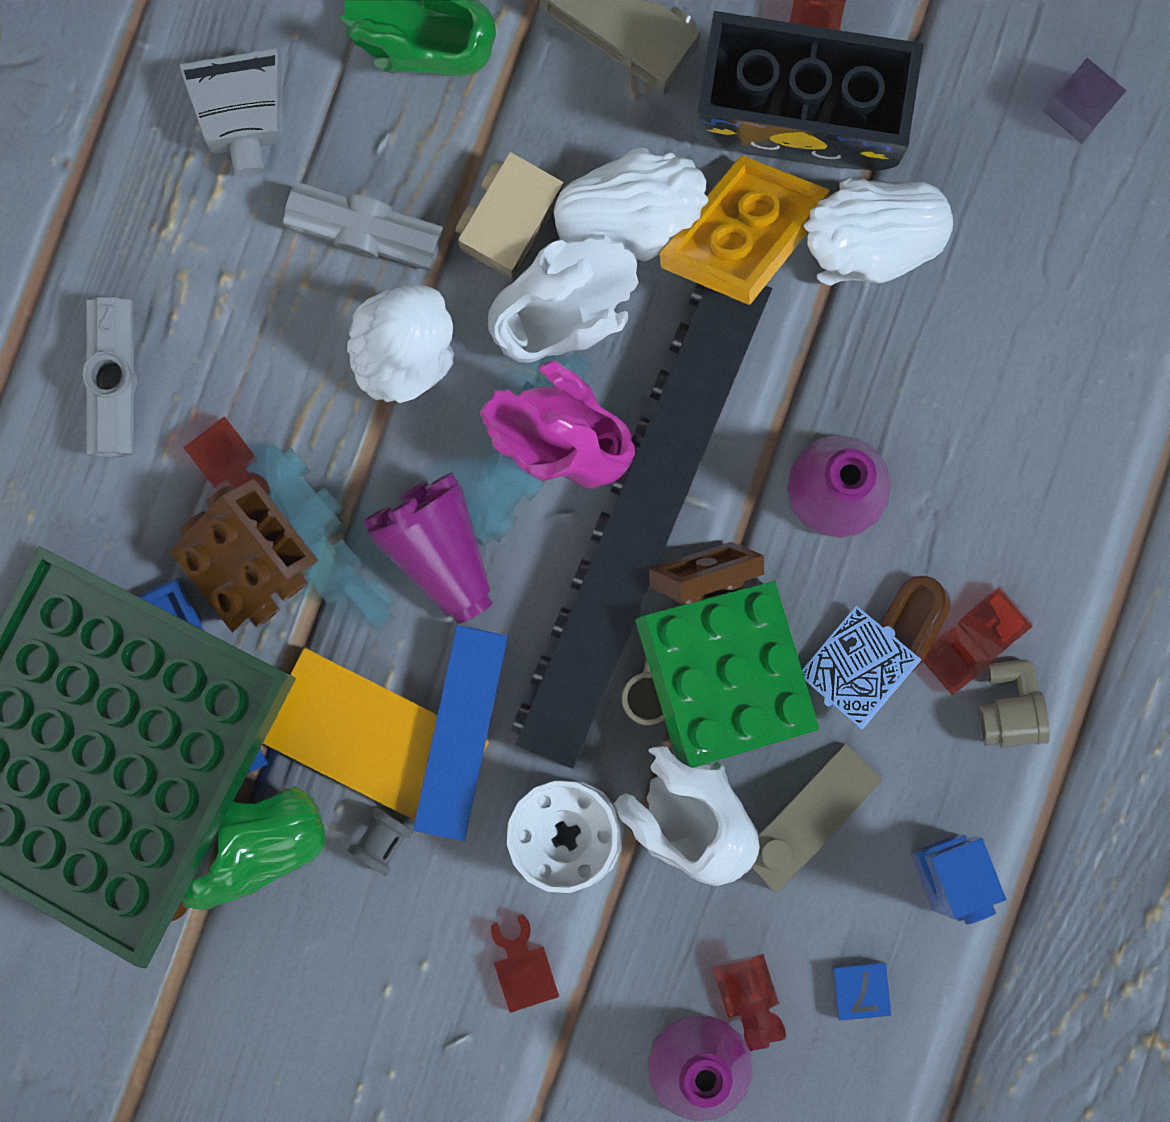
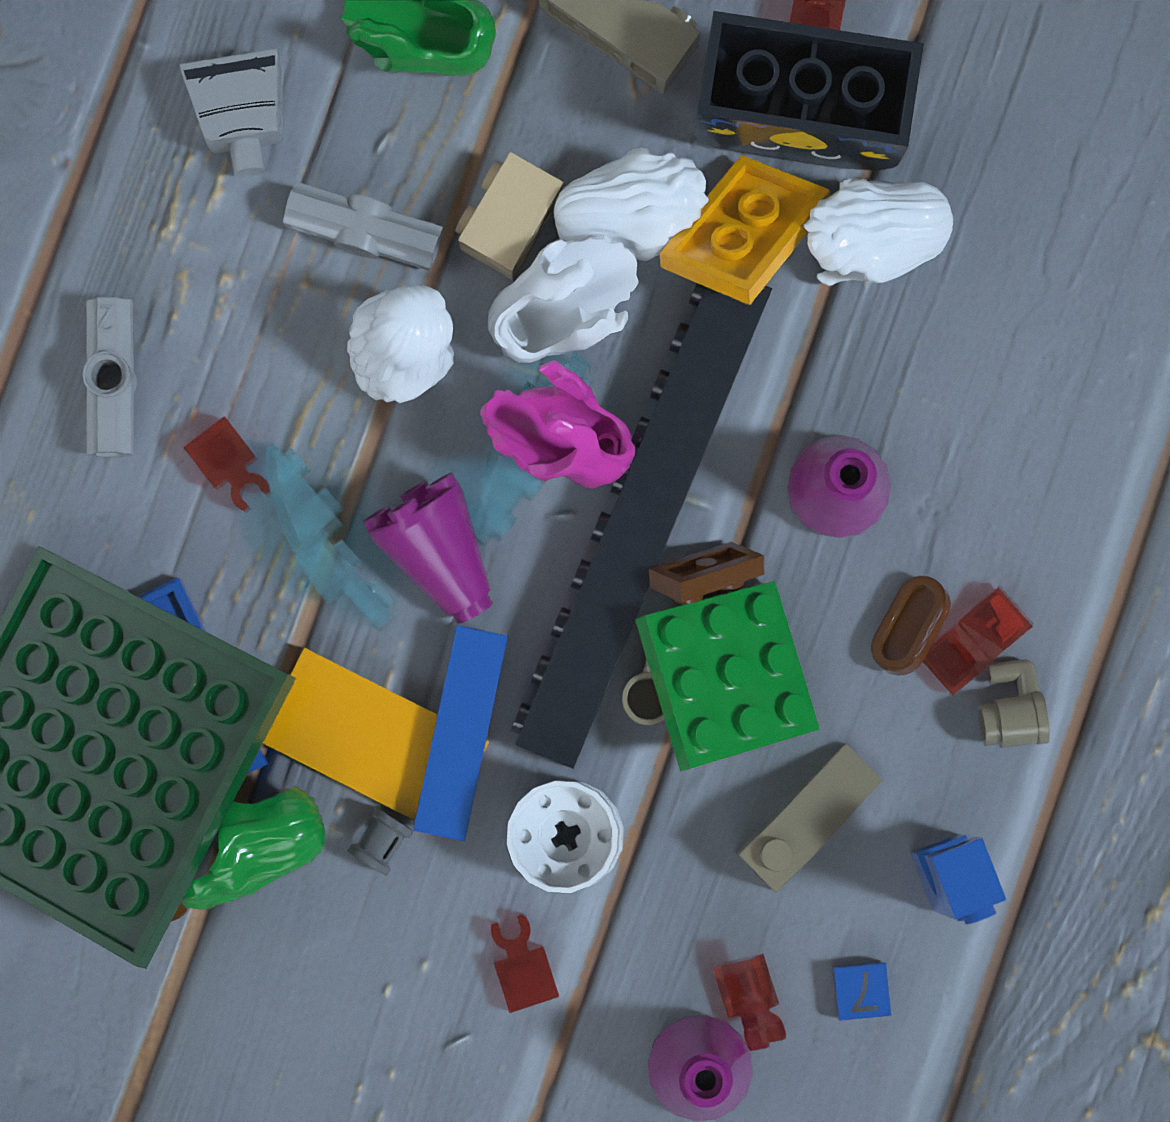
(243, 555): reddish brown brick -> none
(692, 821): white hair -> none
(859, 667): light blue piece -> none
(1084, 100): clear purple brick -> none

